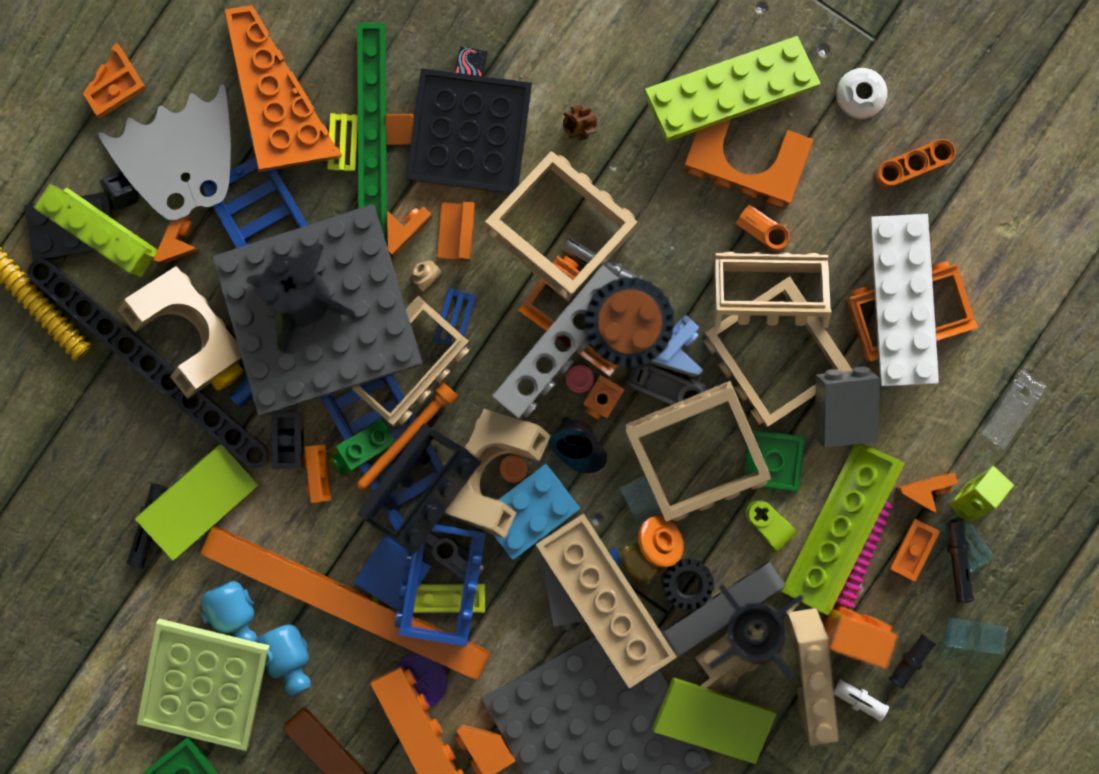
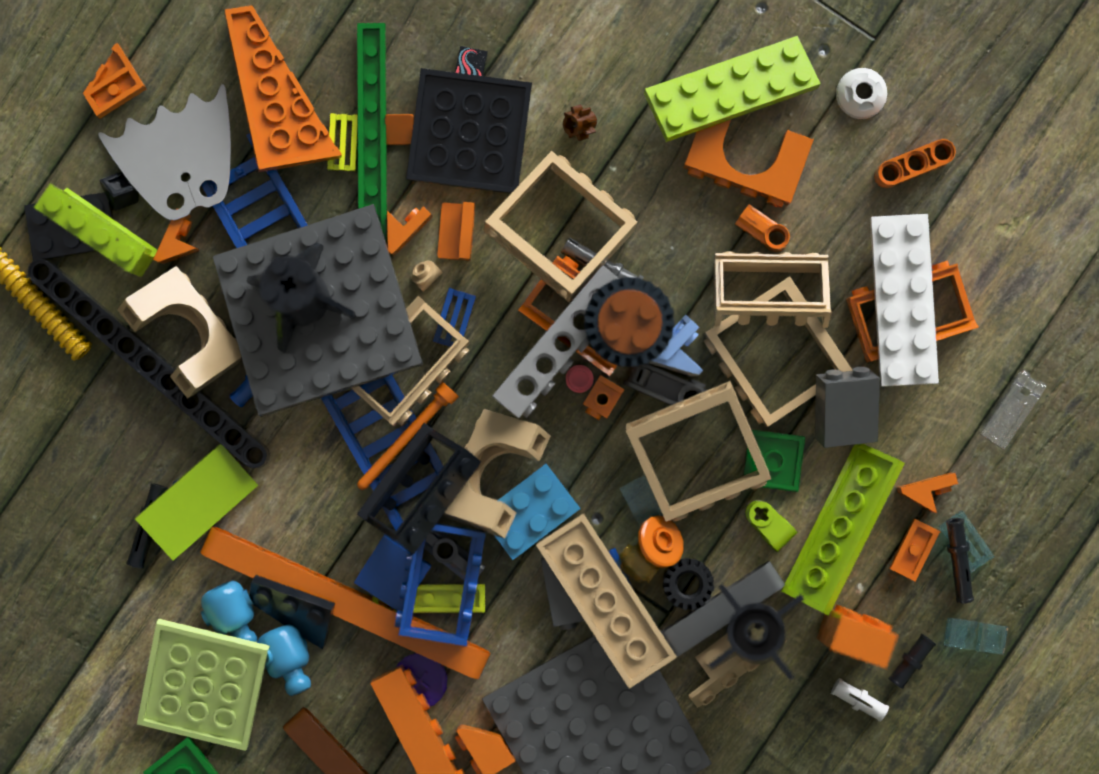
(227, 377): yellow tile -> none
(287, 440): black brick -> none
(294, 607): none -> black wing
(318, 481): orange plate -> none
(360, 448): green bracket -> none
(513, 468): orange tile -> none
(578, 447): black piece -> none
(714, 720): lime tile -> none
(816, 694): tan arch -> none
(855, 578): dark pink piece -> none
(981, 495): lime brick -> none

